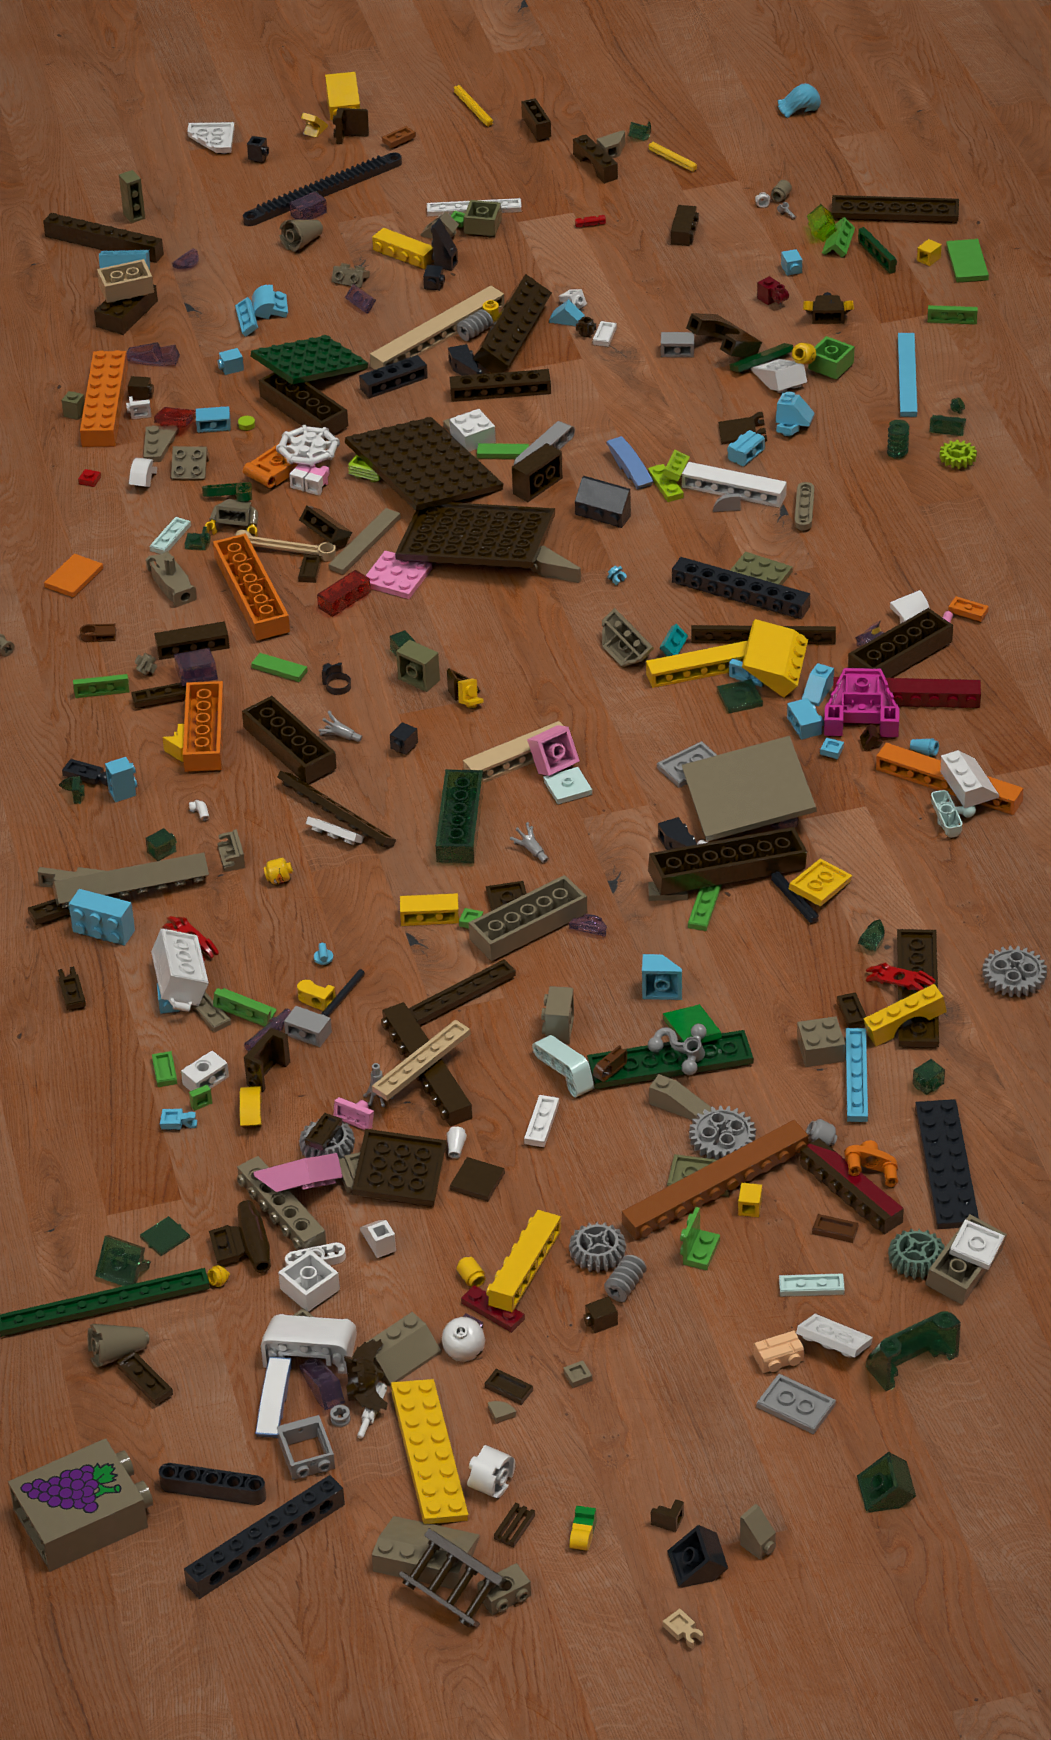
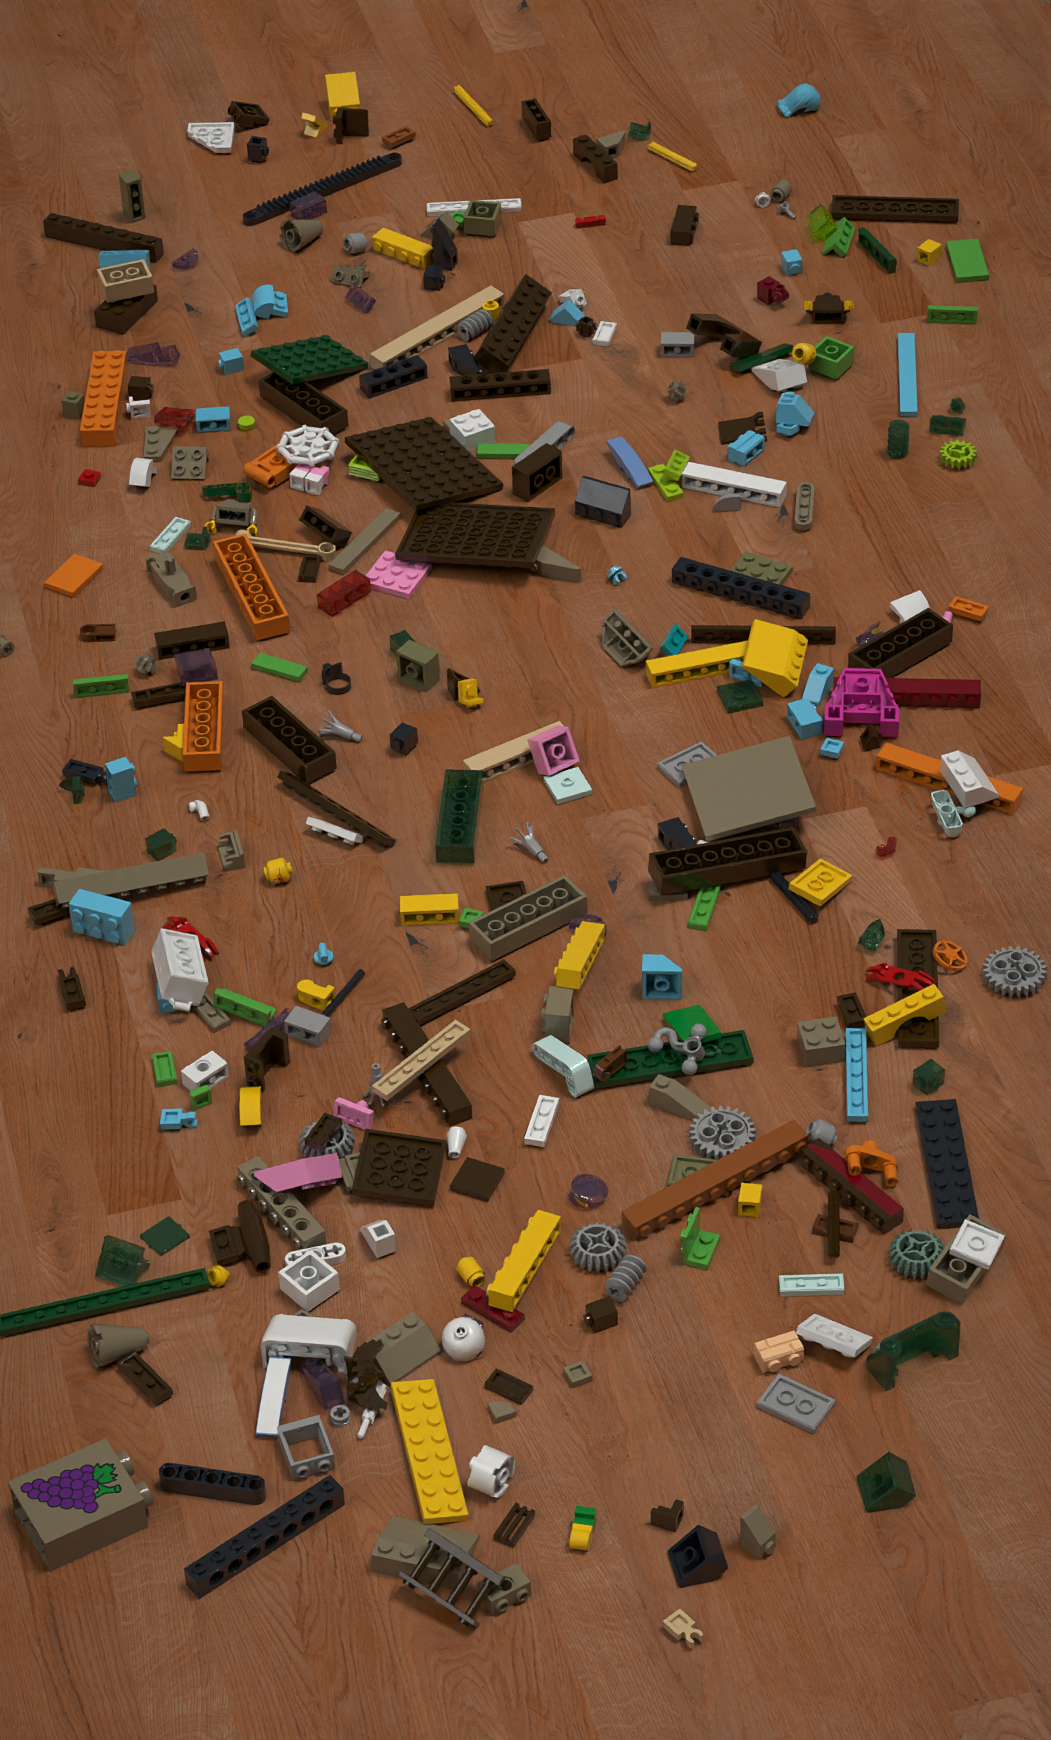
(247, 114): none -> dark brown plate
(355, 243): none -> light grey head
(579, 955): none -> yellow brick
(588, 1191): none -> piece
(677, 390): none -> dark tan gear
(833, 1224): none -> dark brown axle
(885, 851): none -> clear red arm
(925, 746): medium azure cone -> none
(950, 955): none -> orange wheel

